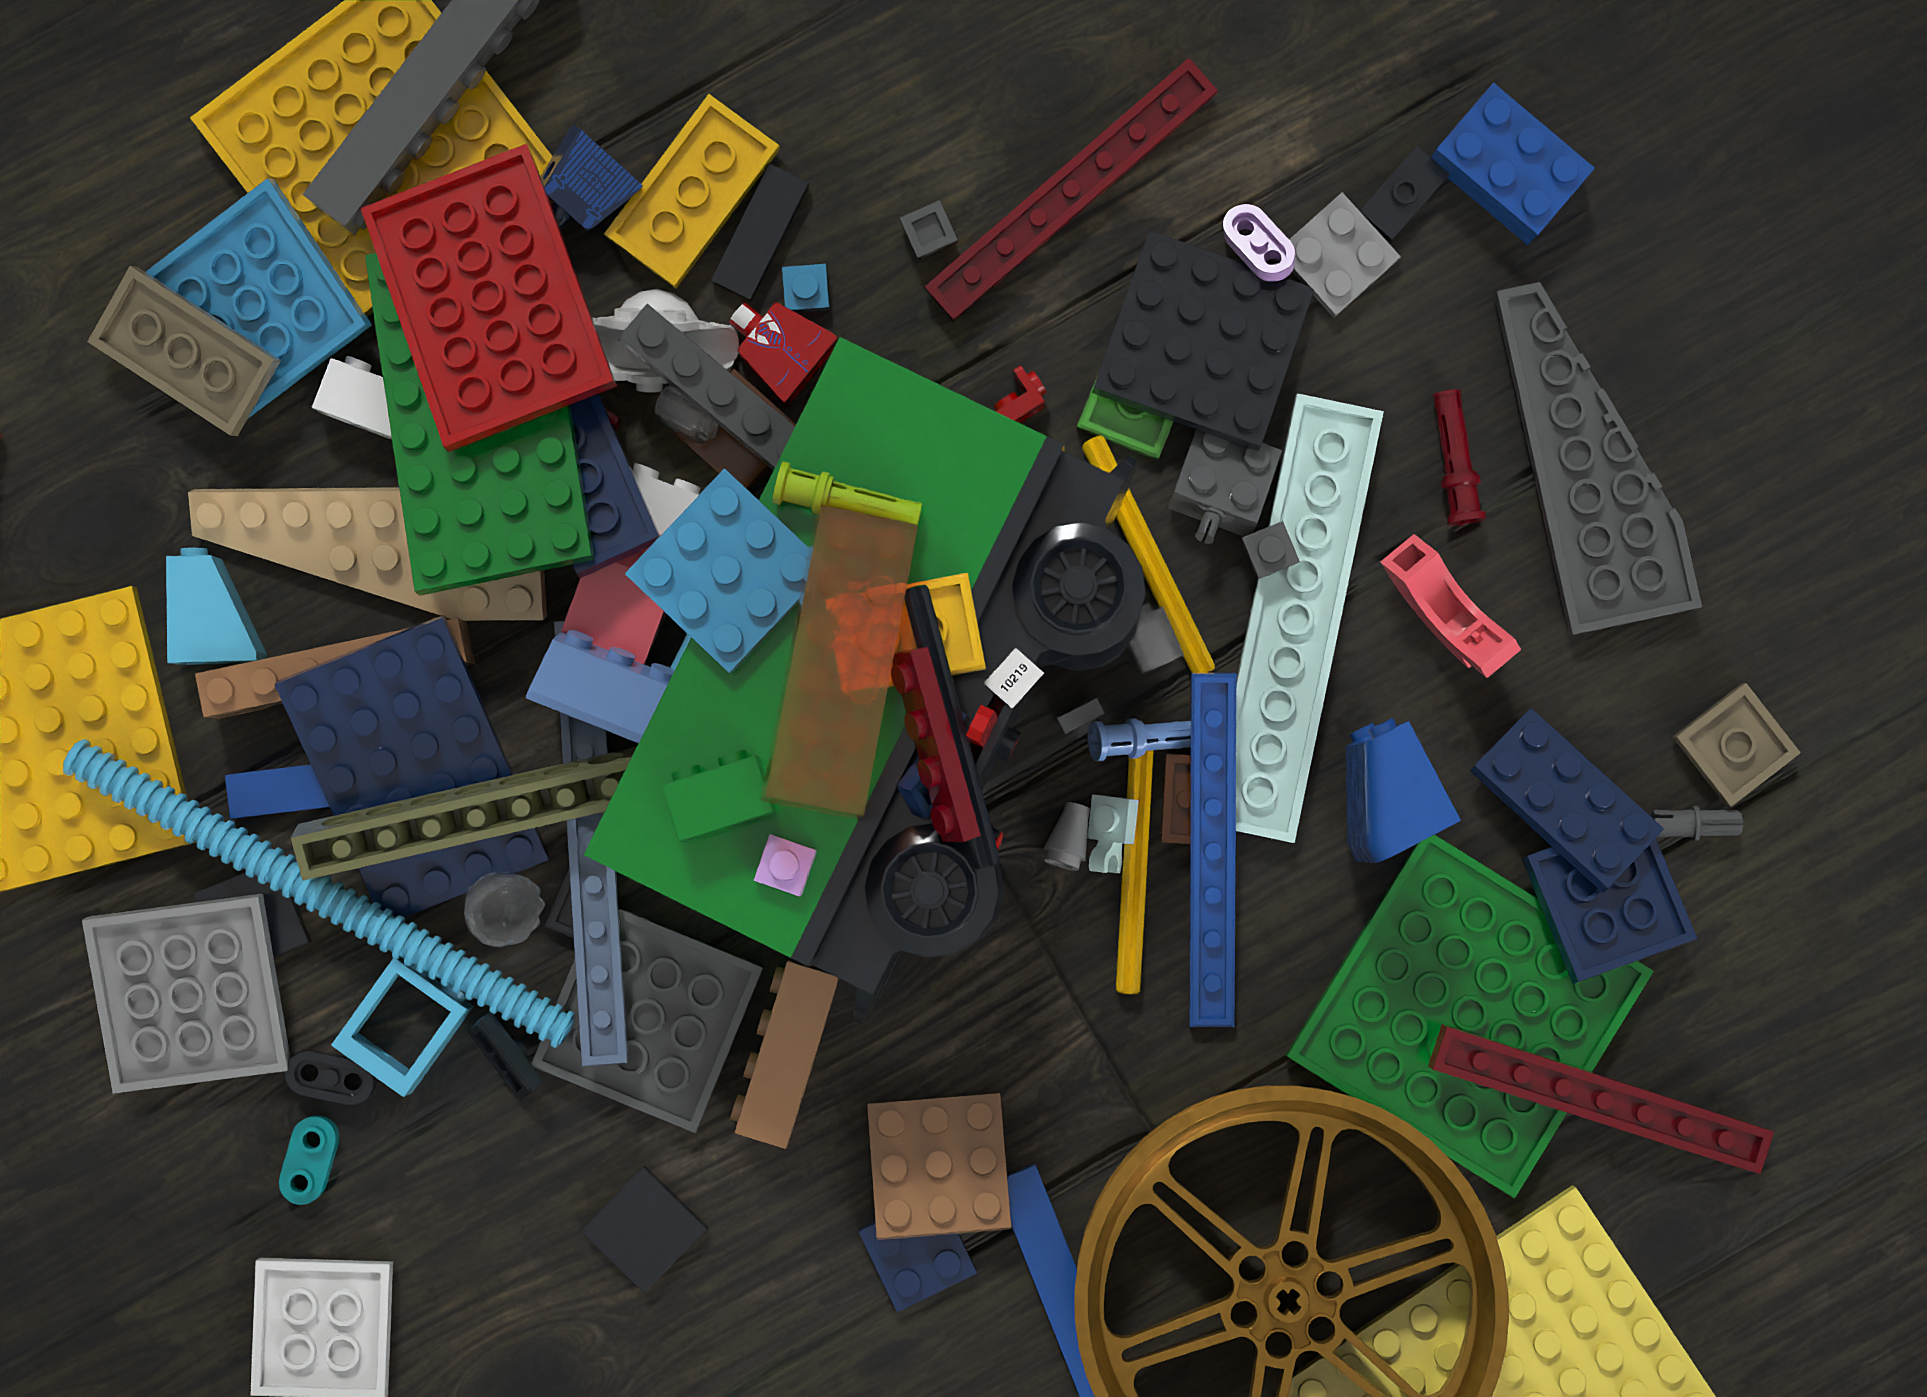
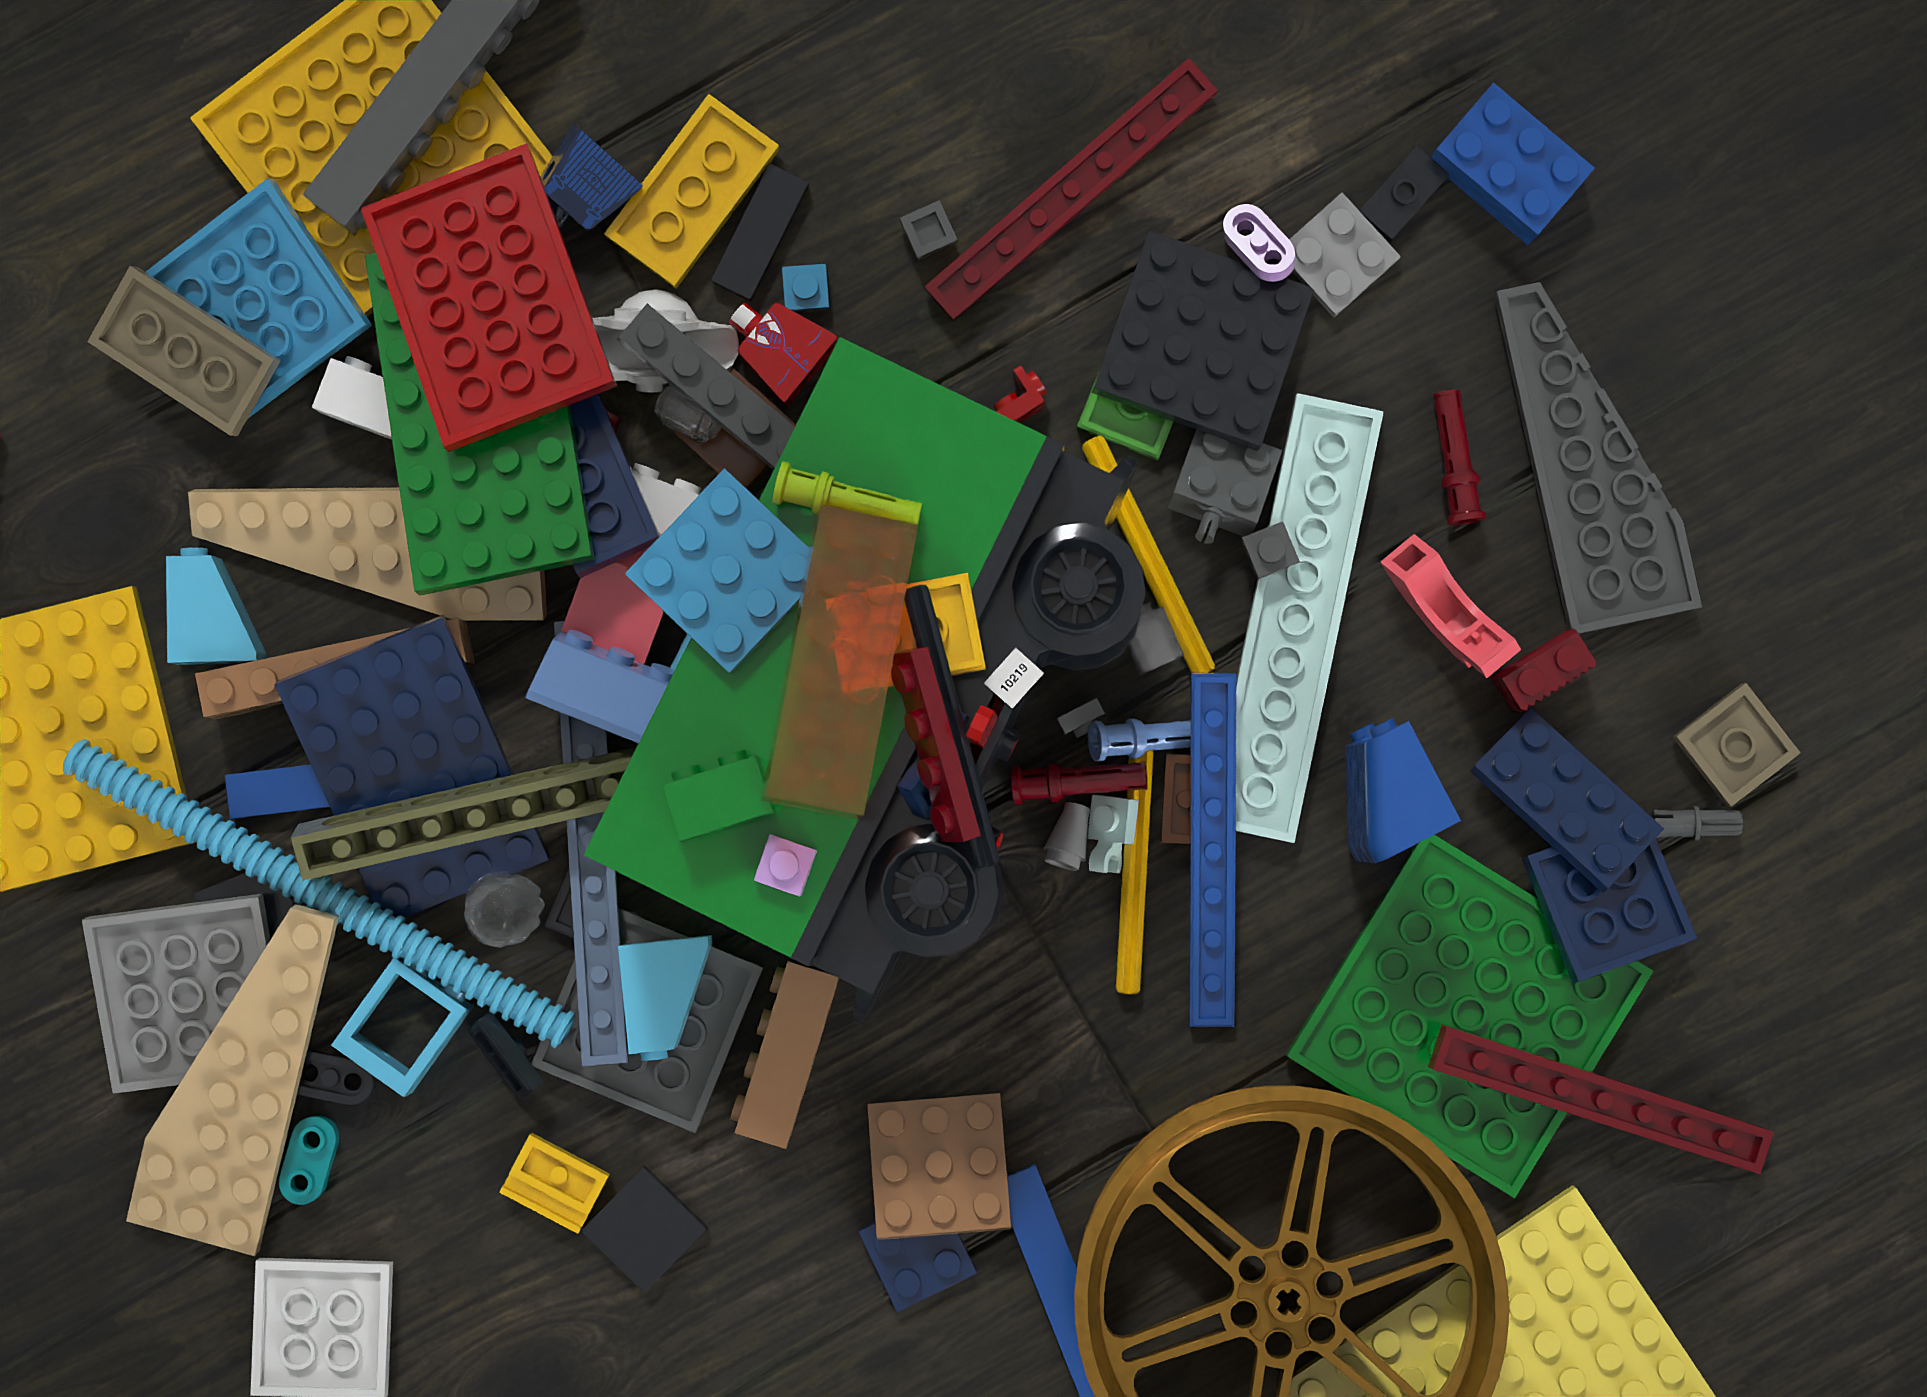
(223, 1133): none -> tan wing
(554, 1183): none -> yellow plate
(659, 991): none -> medium azure slope
(1059, 781): none -> dark red pin
(1544, 671): none -> dark red brick

